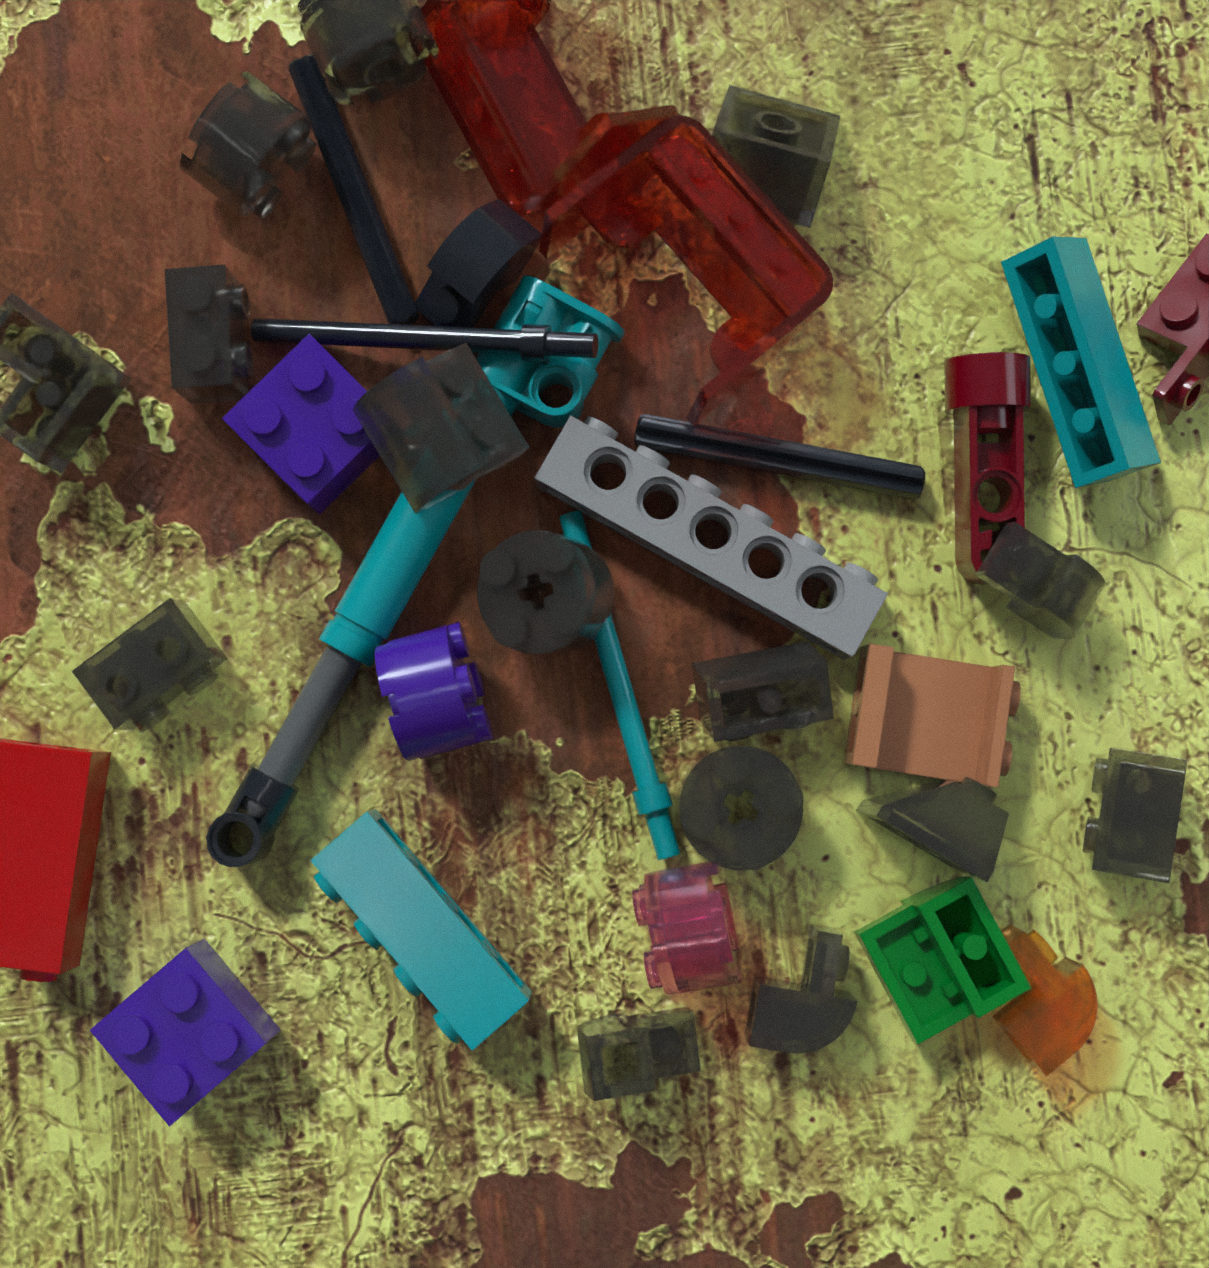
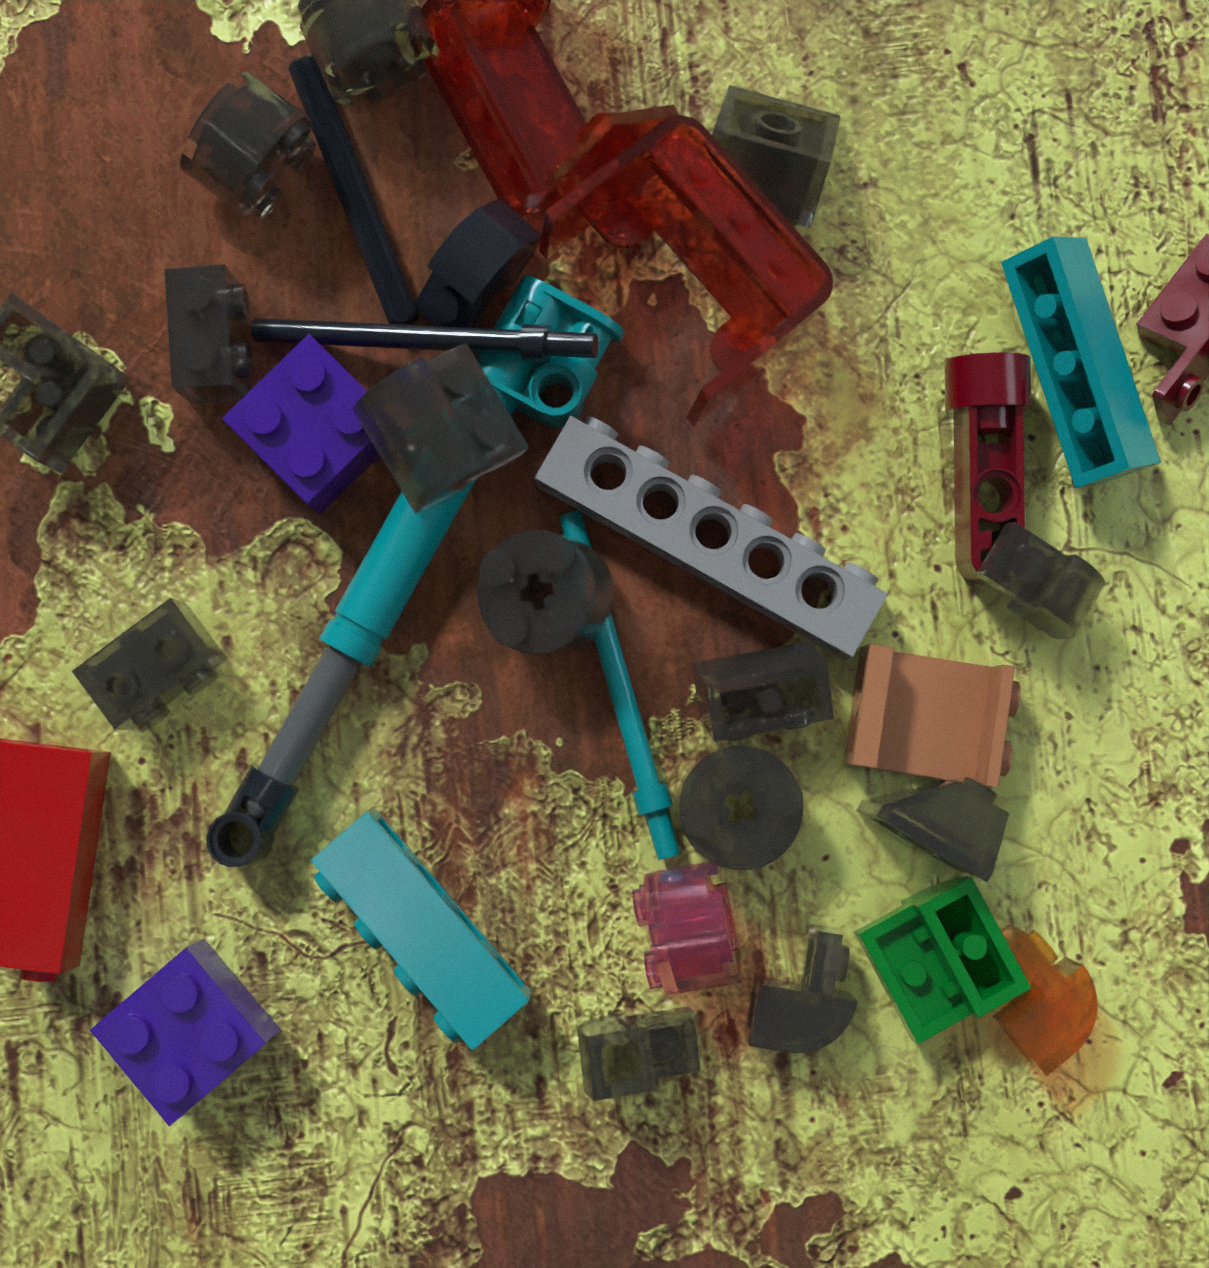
(432, 692): dark purple brick -> none
(780, 456): black axle -> none
(1136, 813): clear smoke brick -> none

